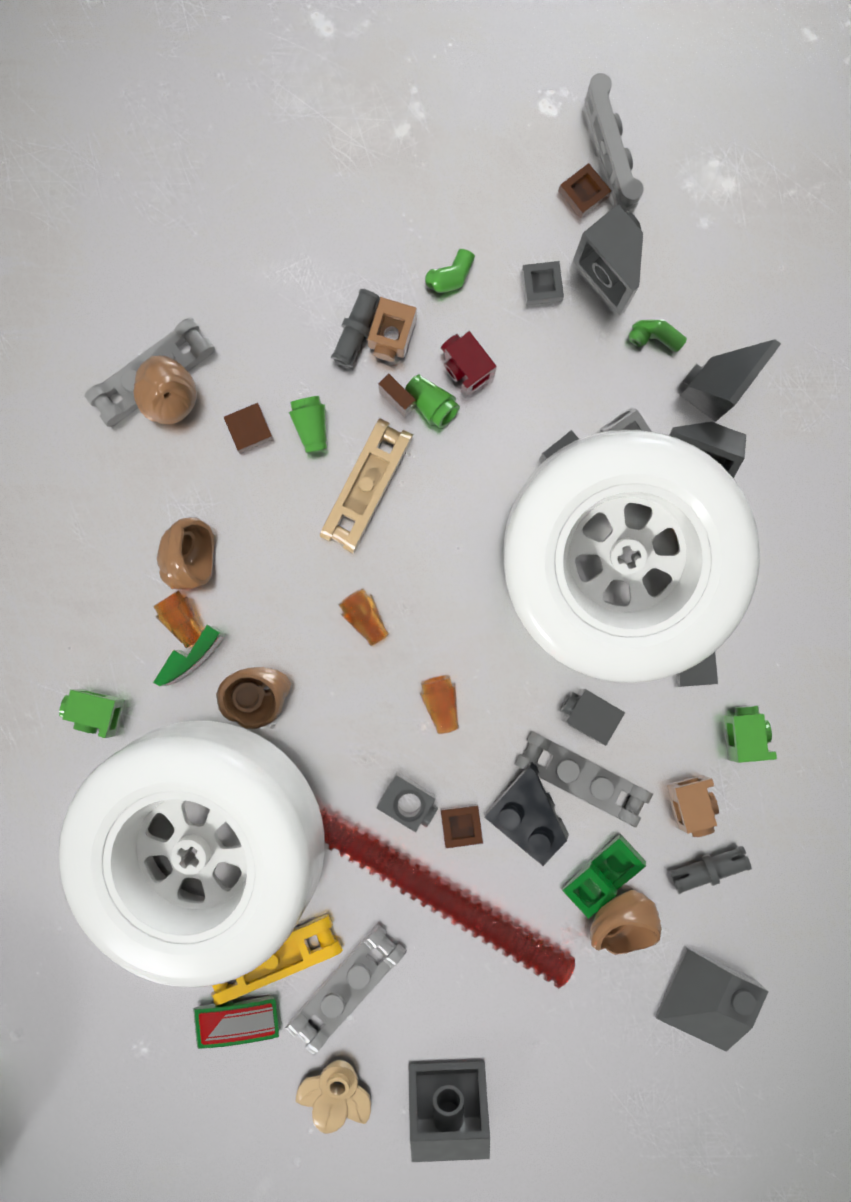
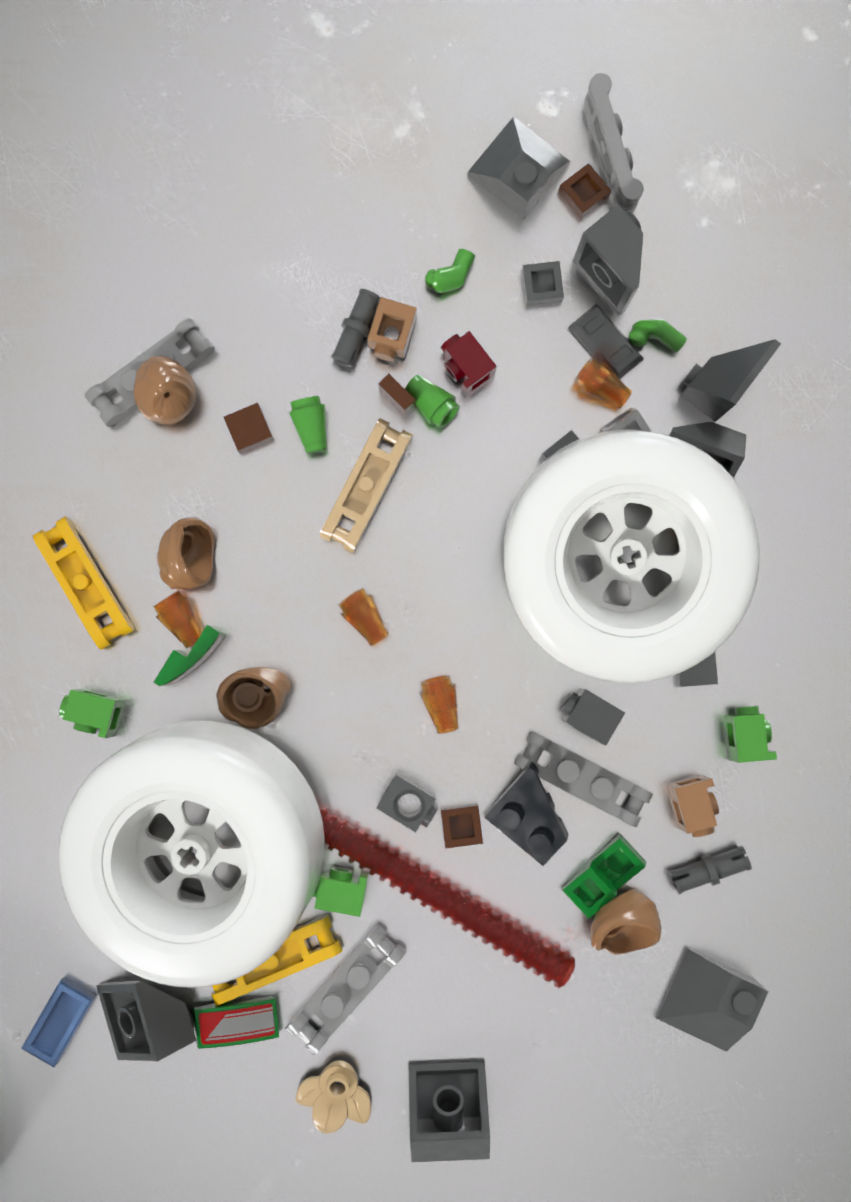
(58, 1022): none -> medium blue tile
(82, 583): none -> yellow plate
(145, 1021): none -> dark grey slope
(341, 891): none -> bright green brick
(518, 167): none -> dark grey slope
(601, 382): none -> clear orange cone
(605, 341): none -> dark grey tile

